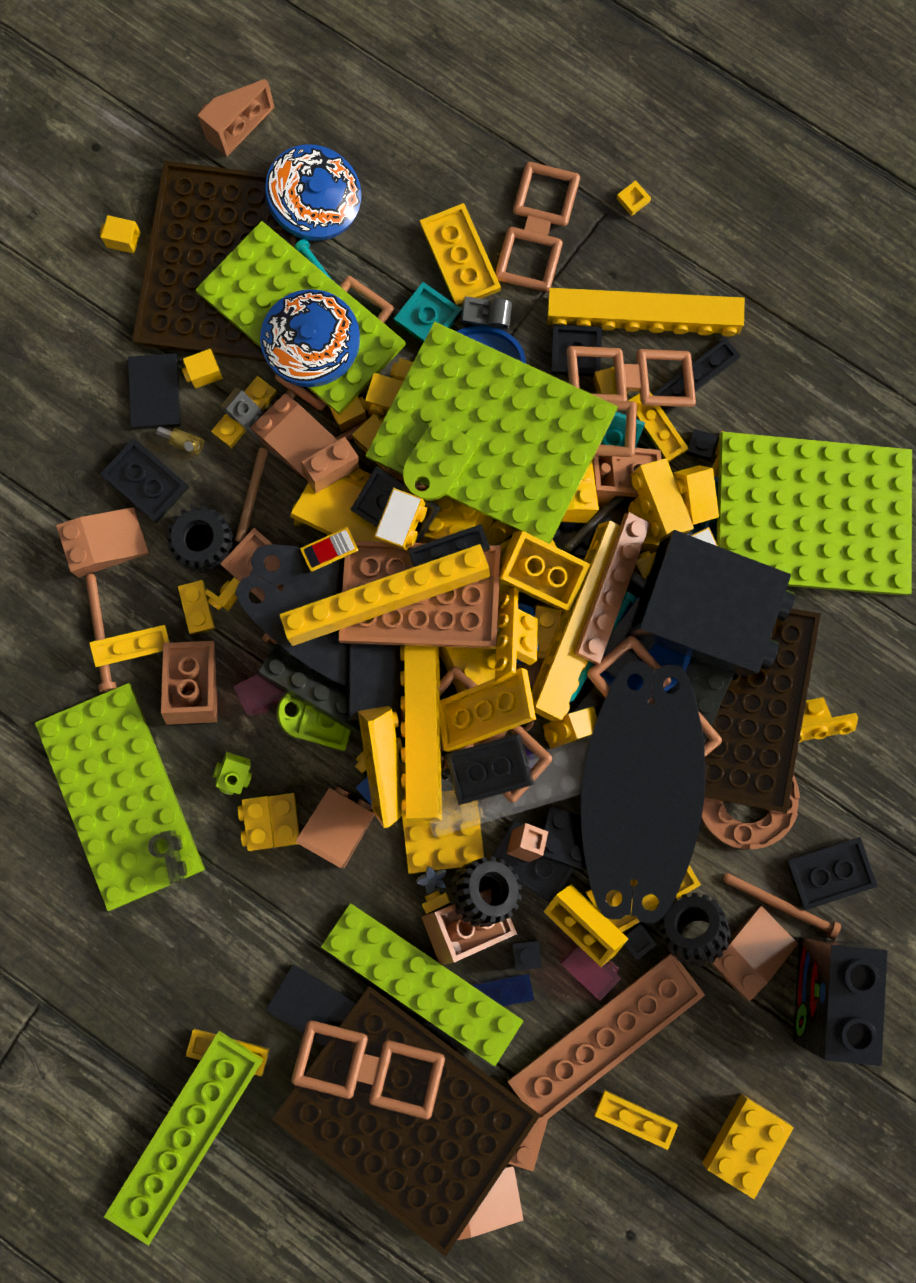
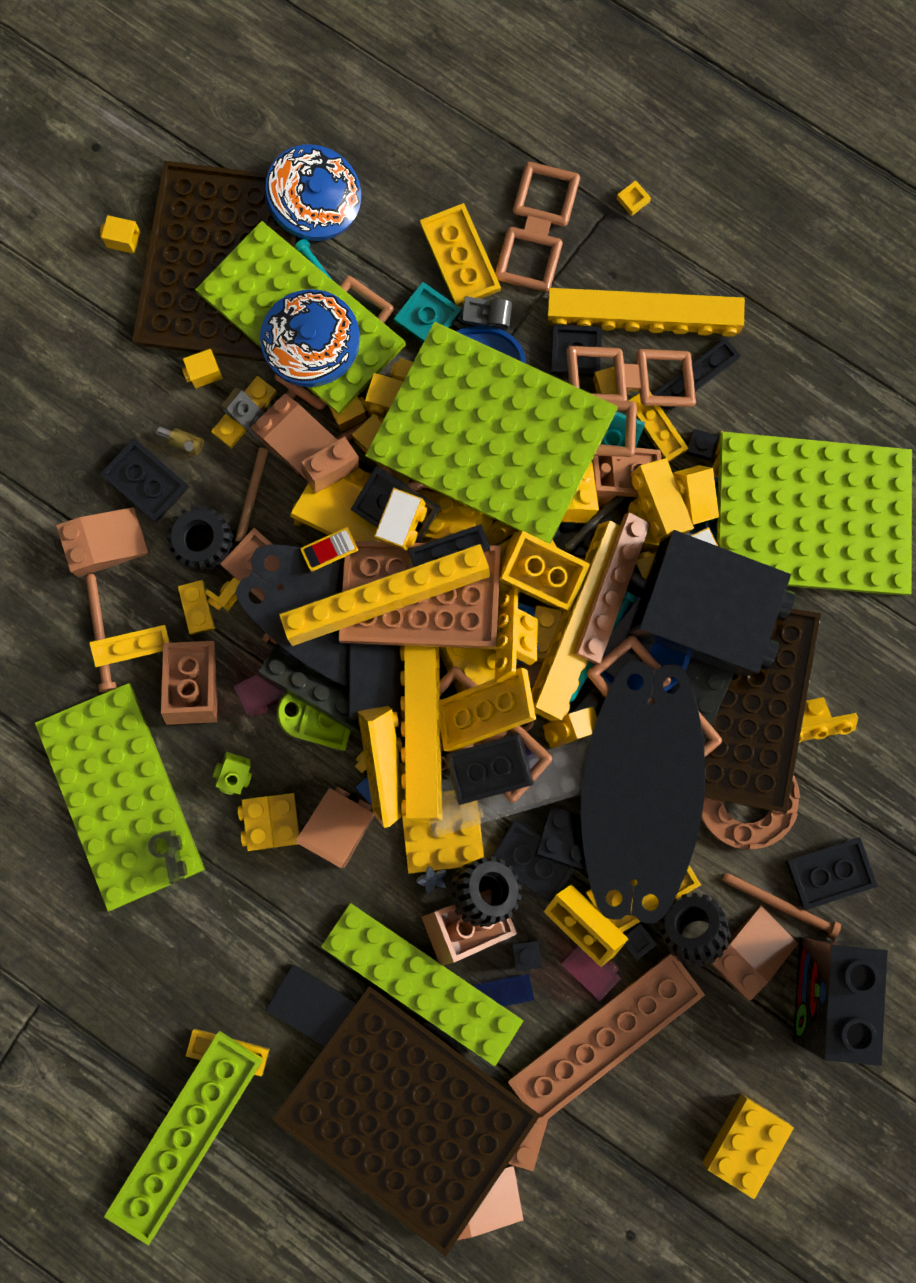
(154, 391): black tile -> none
(235, 114): nougat slope -> none
(368, 1069): nougat bar -> none
(434, 901): yellow plate -> none
(439, 459): lime plate -> none
(527, 842): nougat panel -> none
(635, 1119): yellow plate -> none

